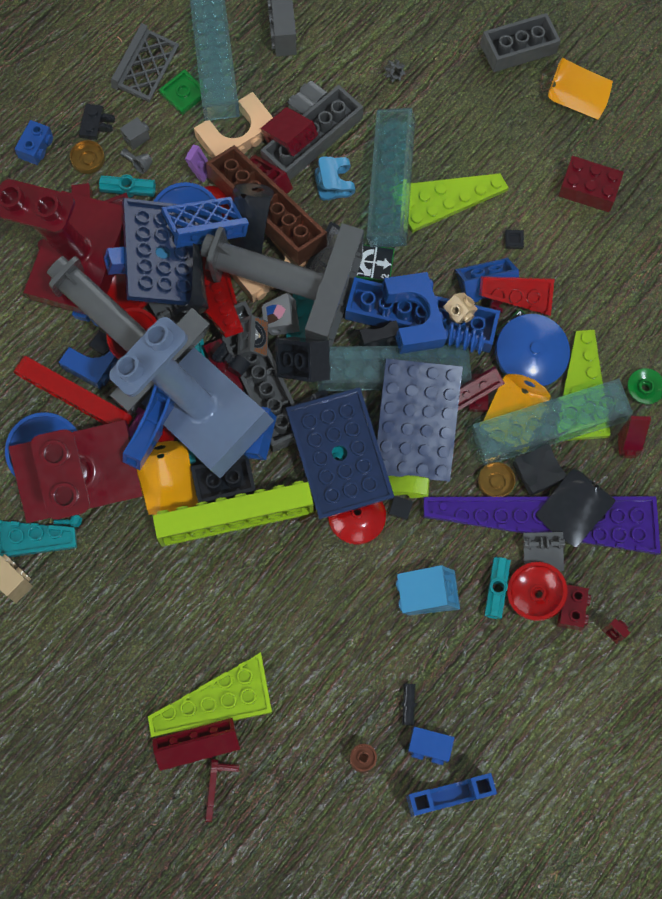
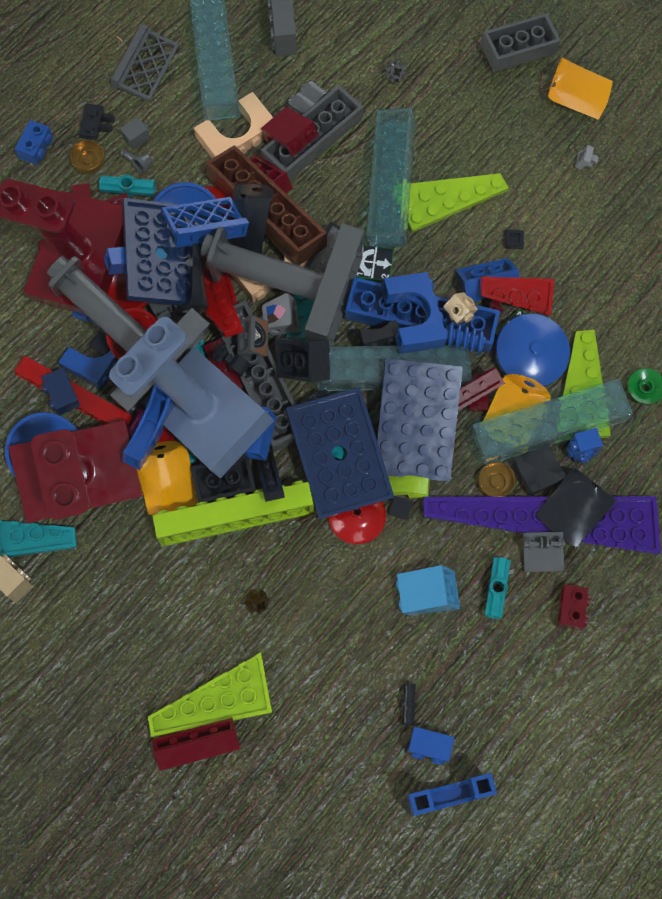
(61, 391): none -> dark blue brick
(74, 521): teal hand -> none
(182, 92): green tile -> none
(197, 162): medium lavender hinge -> none
(214, 768): dark red piece -> none
(256, 601): none -> dark brown gear
(270, 478): none -> black tile
(328, 181): dark azure piece -> none
(363, 758): copper wheel -> none
(537, 578): red dish -> none
(584, 445): none -> blue brick
(586, 158): none -> light grey tile
(591, 184): dark red brick -> none
(616, 630): dark red plate -> none
(633, 436): dark red slope -> none

